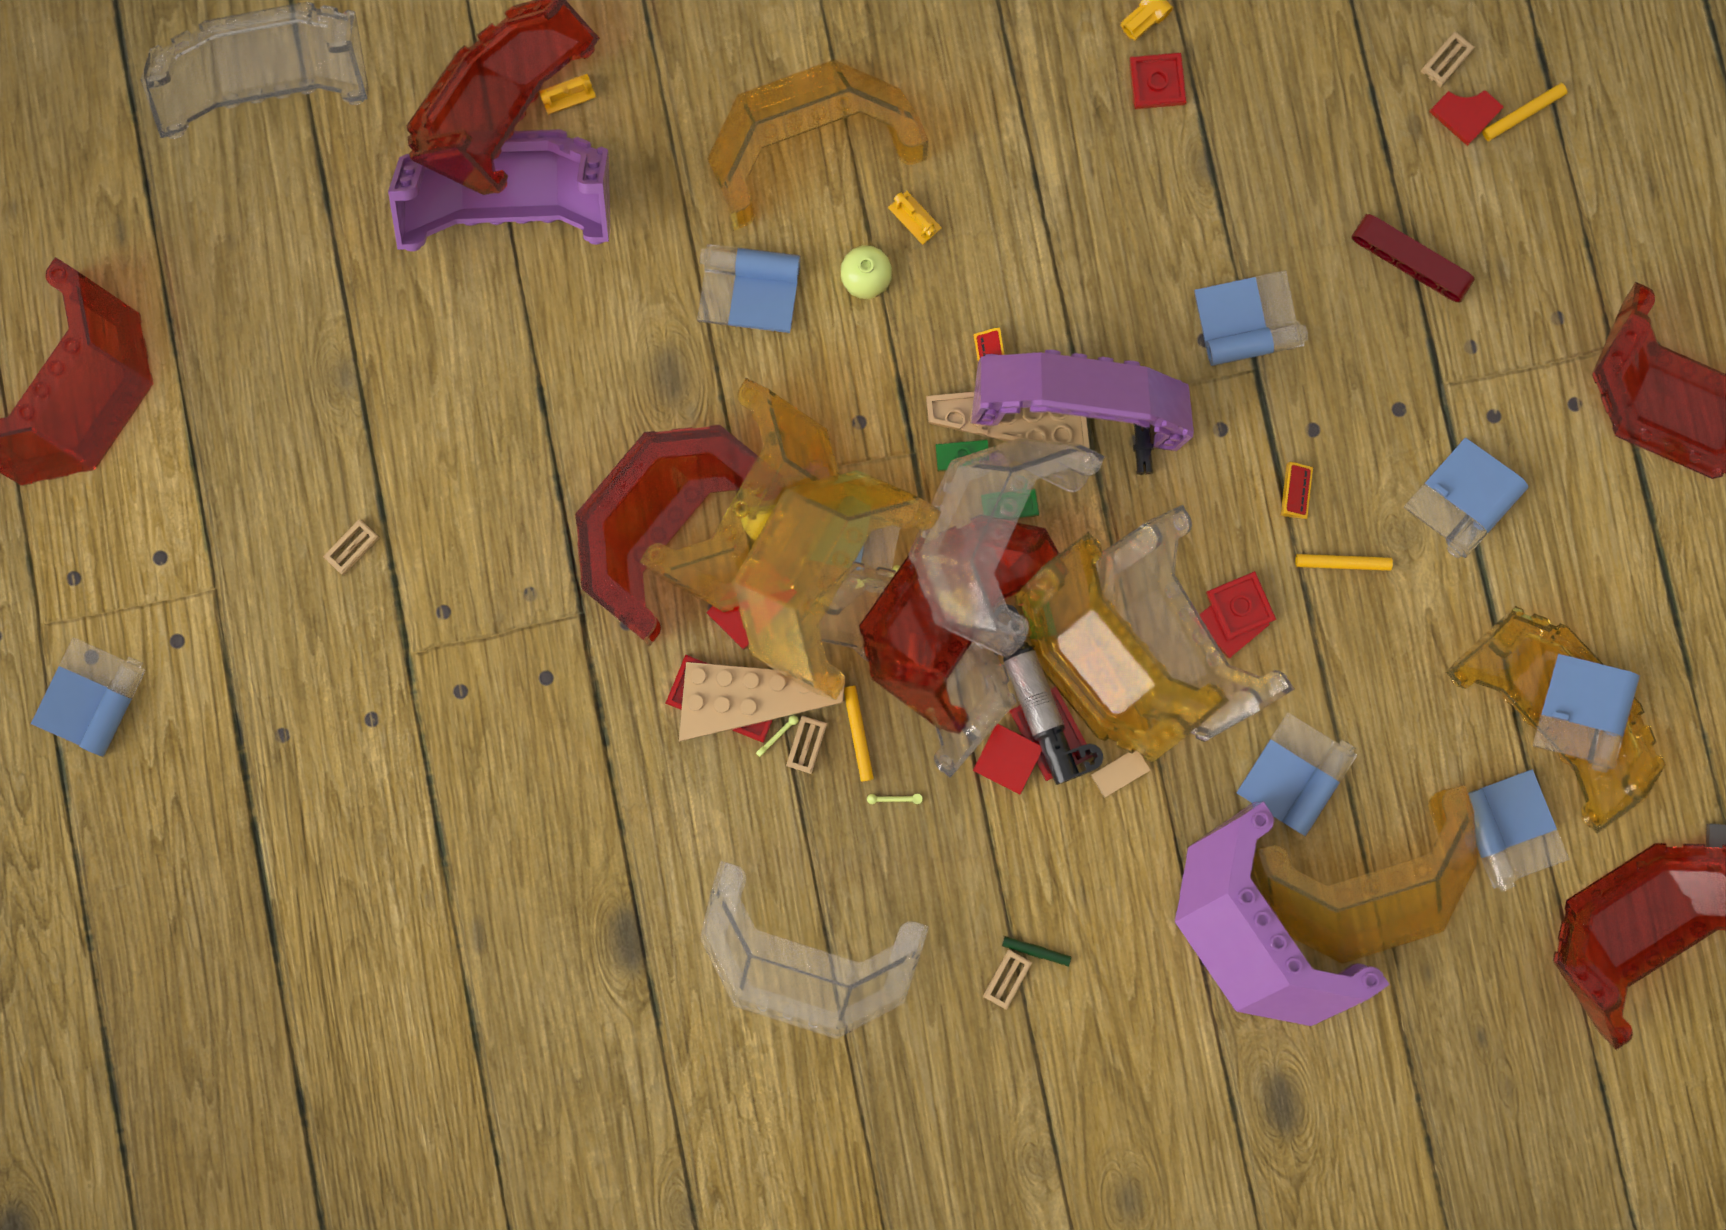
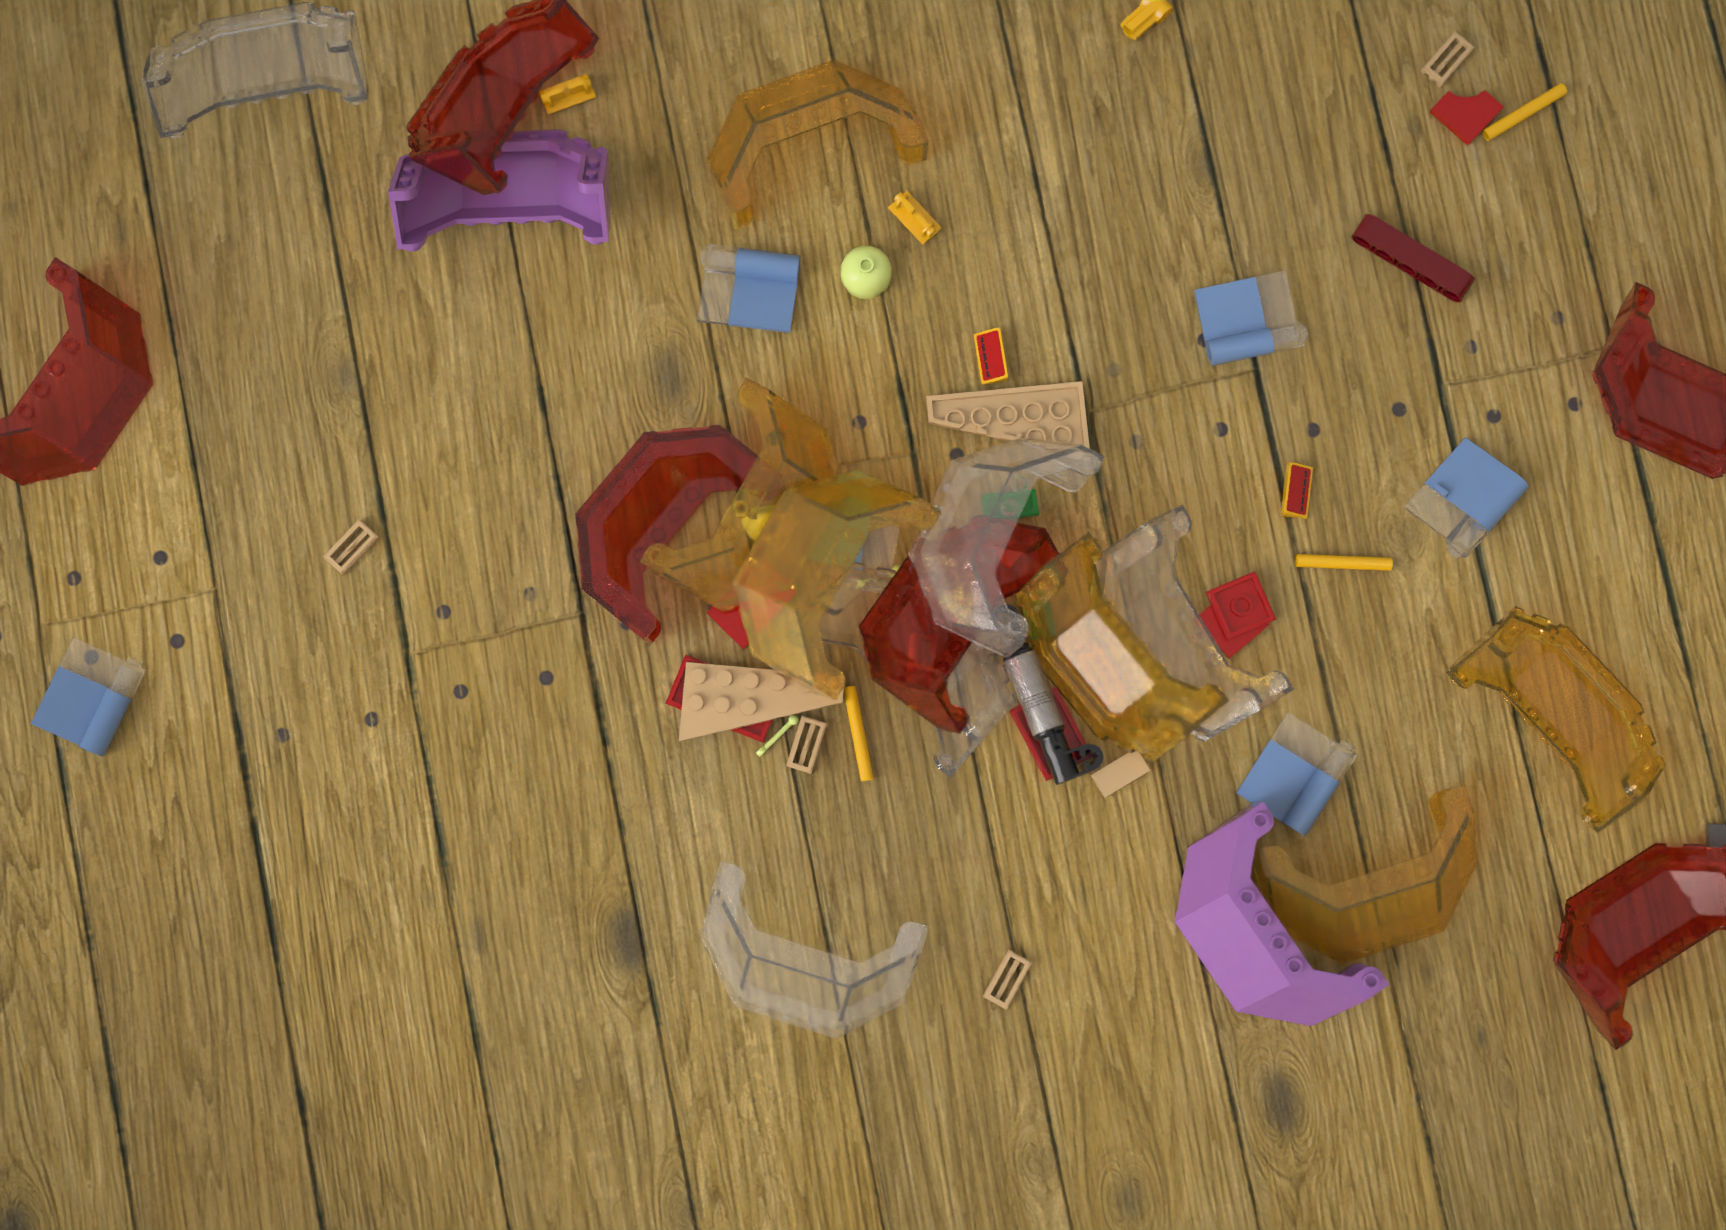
(916, 798): yellowish green hinge -> none
(952, 451): green plate -> none
(1008, 758): red tile -> none
(1036, 951): dark green piece -> none
(1083, 389): medium lavender windscreen -> none
(1143, 450): black pin -> none
(1157, 80): red tile -> none
(1515, 830): medium blue door -> none
(1586, 711): medium blue door -> none

